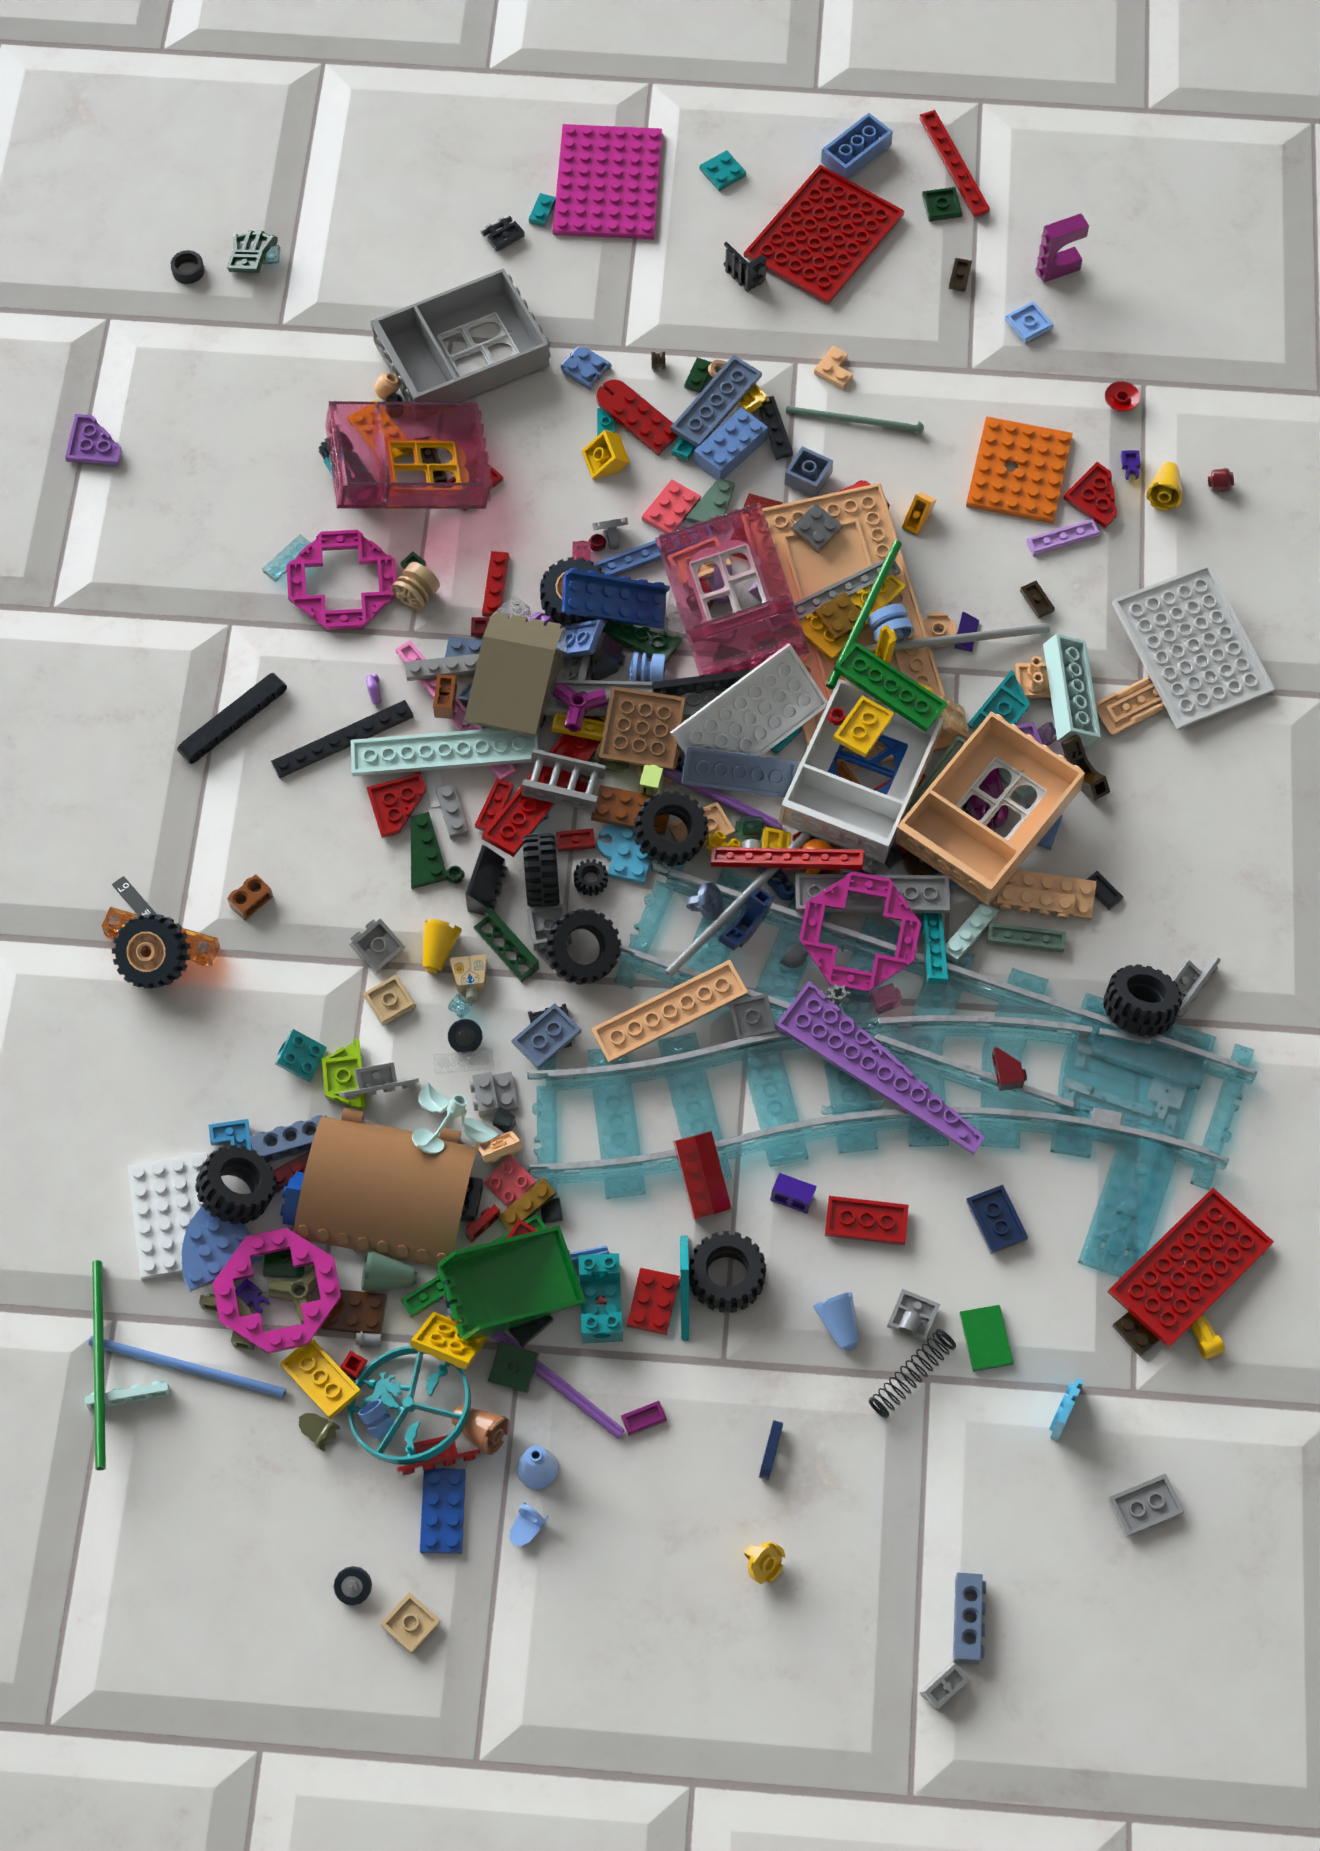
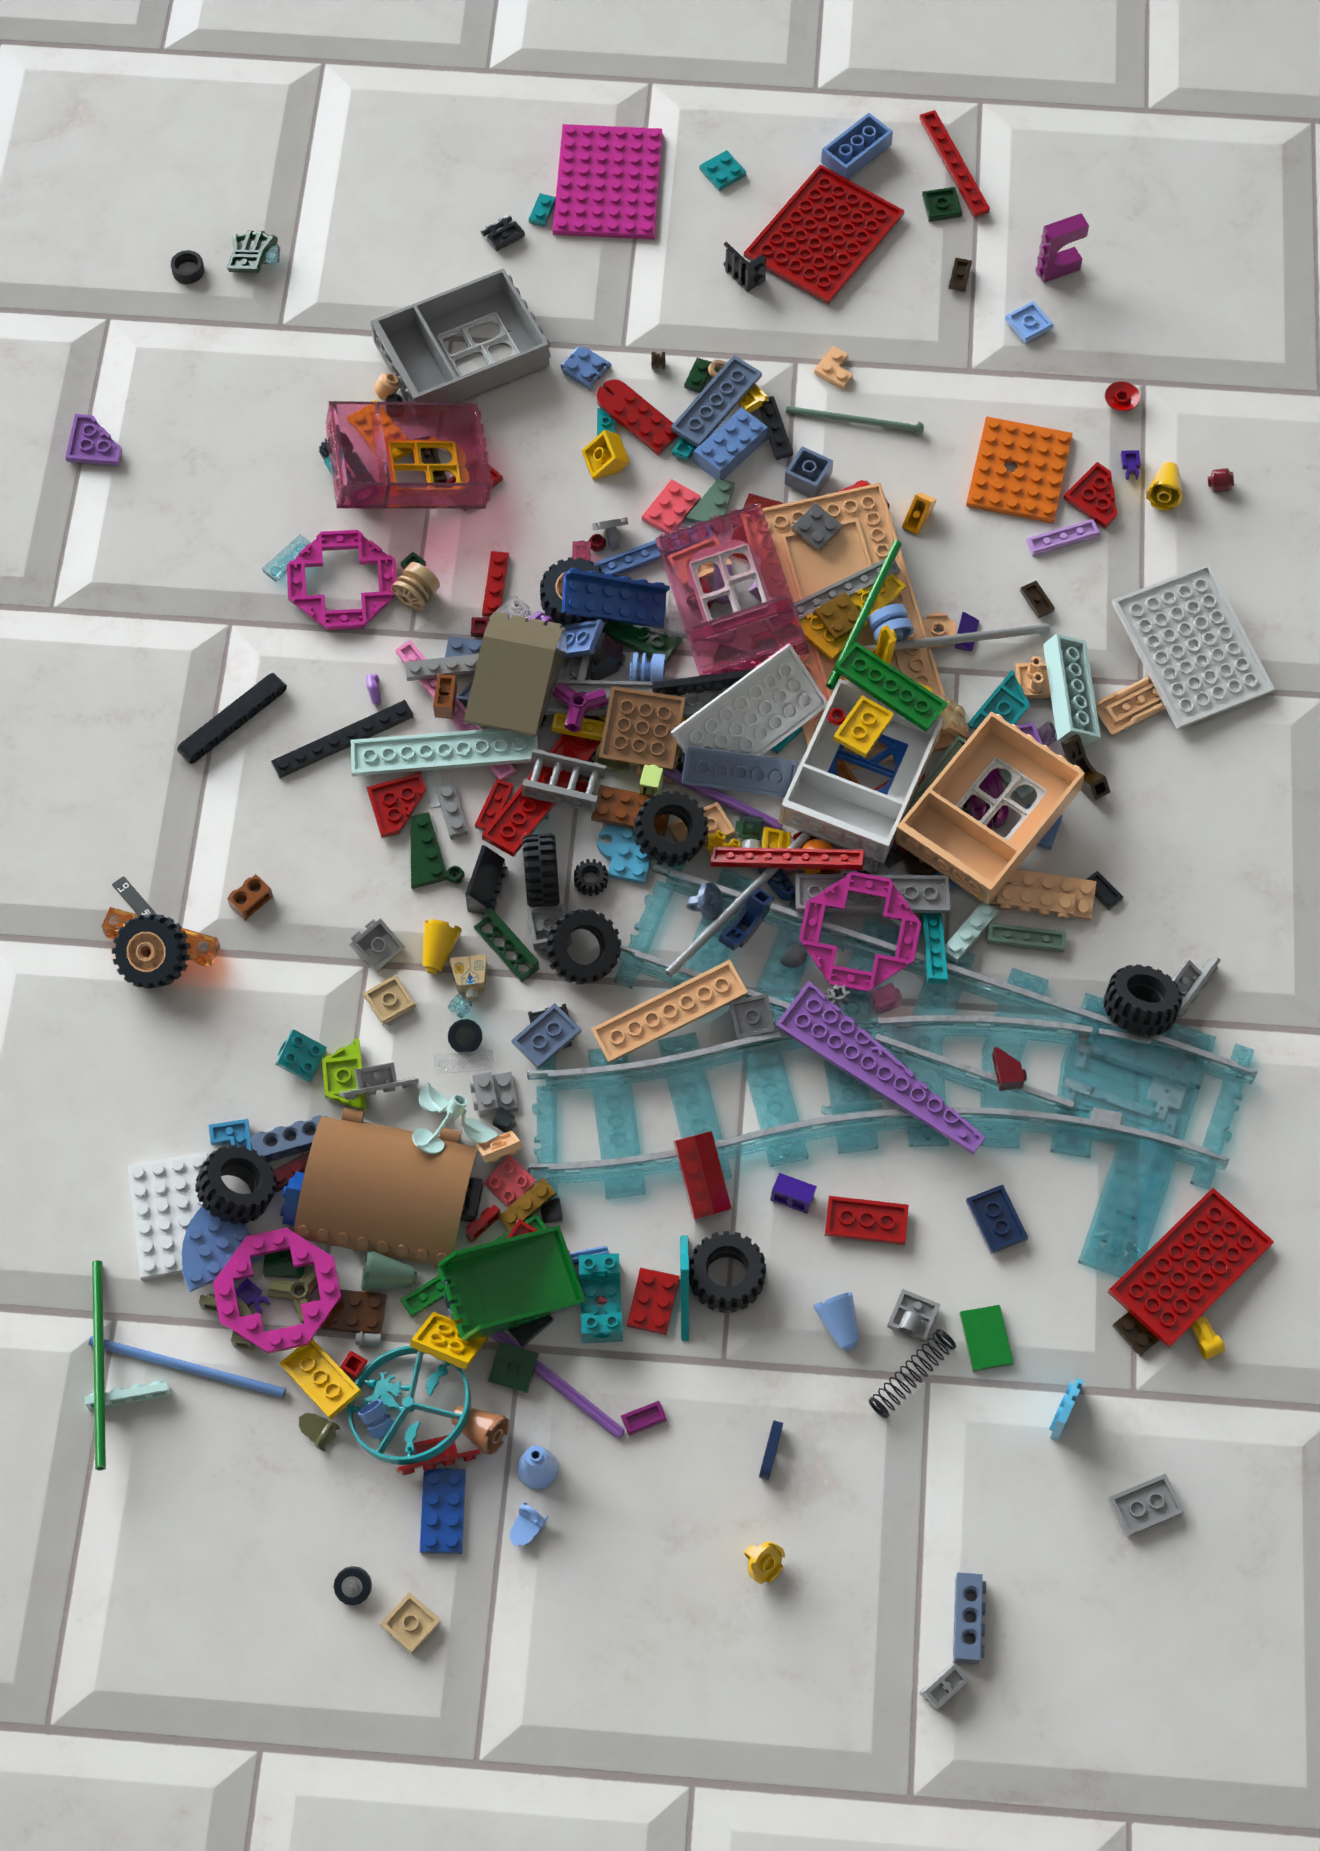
(575, 840): red plate -> none

